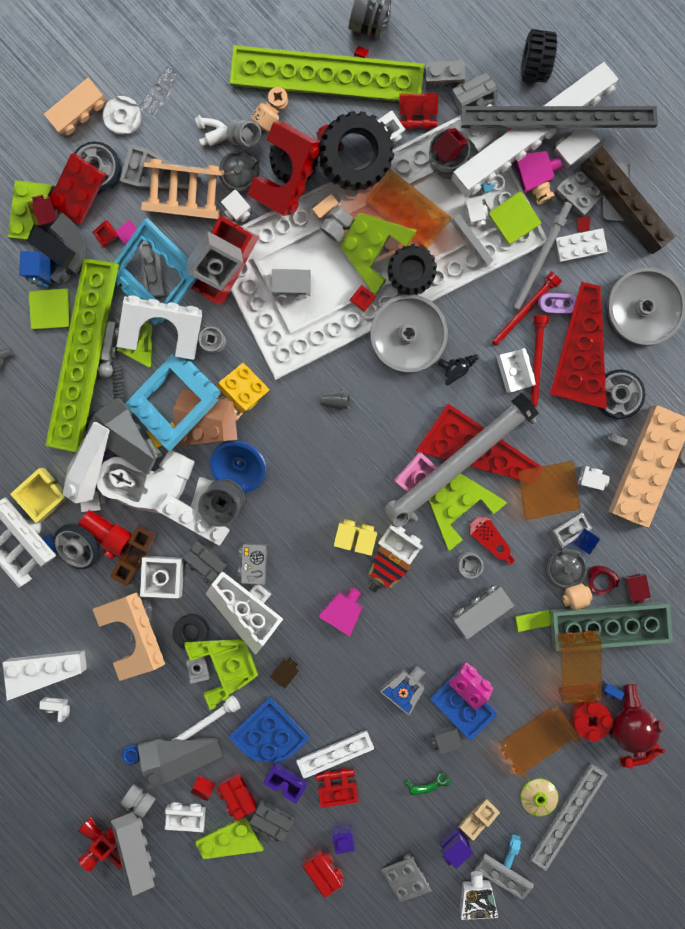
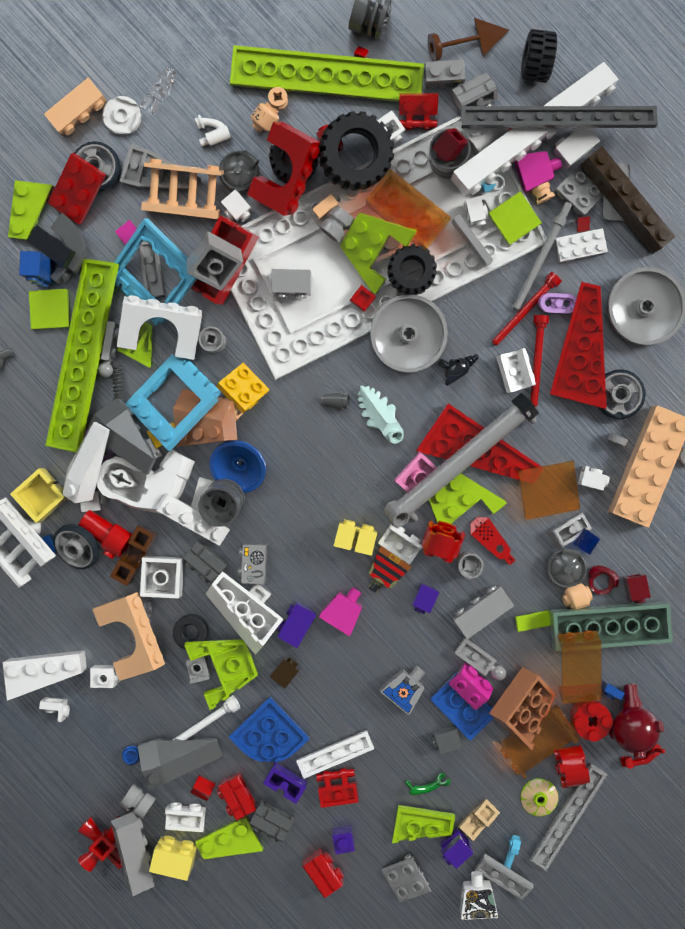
(41, 210): dark red brick -> none
(103, 676): none -> white brick
(105, 234): red tile -> none
(173, 858): none -> light yellow piece
(243, 133): light grey wheel -> none
(296, 624): none -> dark purple brick
(380, 415): none -> light aqua plant
(420, 823): none -> lime wing
(424, 598): none -> dark purple brick
(442, 541): none -> red brick
(479, 659): none -> light grey plate
(487, 35): none -> reddish brown piece
(524, 706): none -> nougat wedge
(571, 766): none -> red brick

